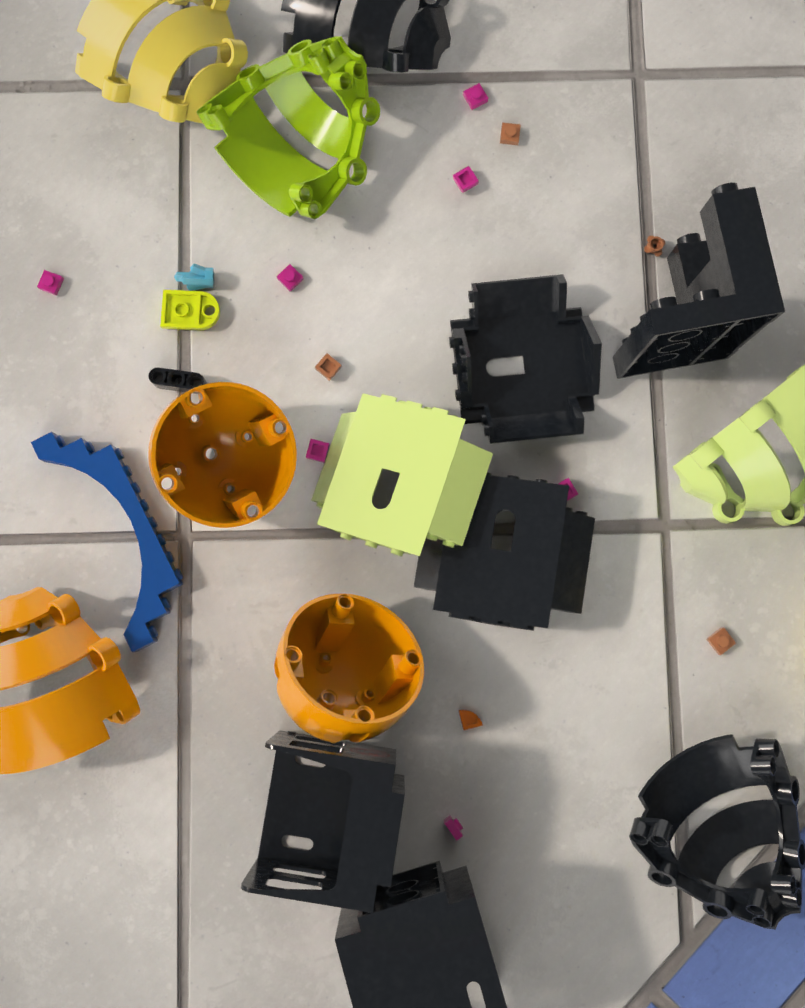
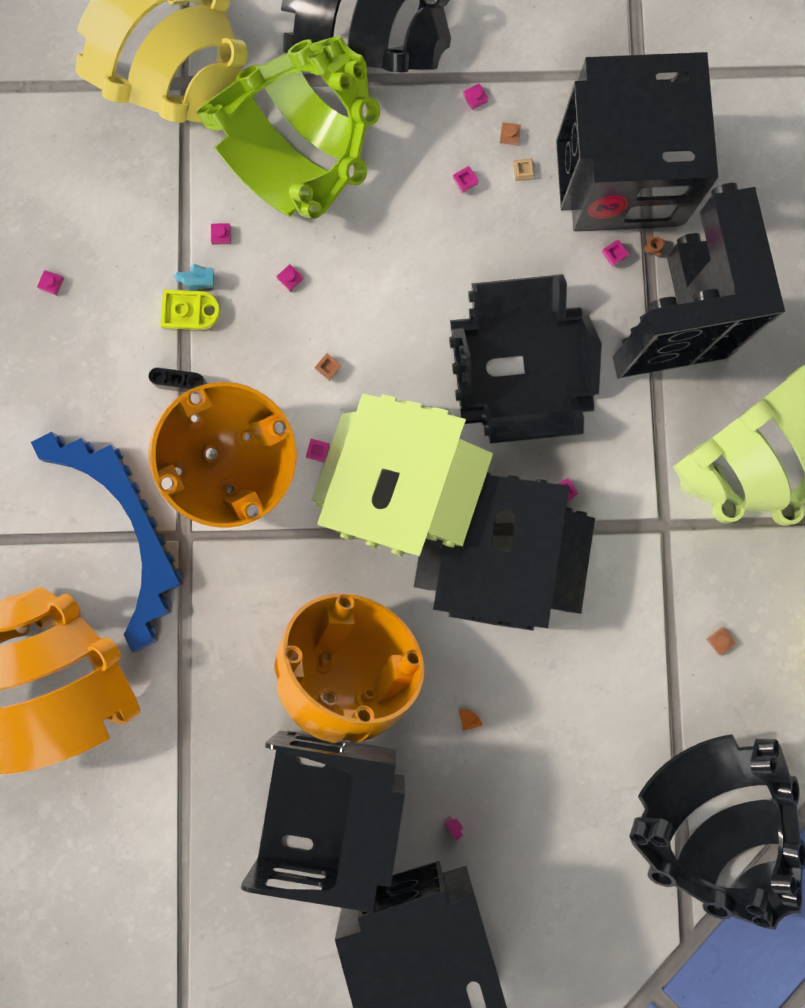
(221, 233): none -> dark pink plate
(523, 169): none -> tan tile
(615, 253): none -> dark pink plate
(617, 136): none -> black piece

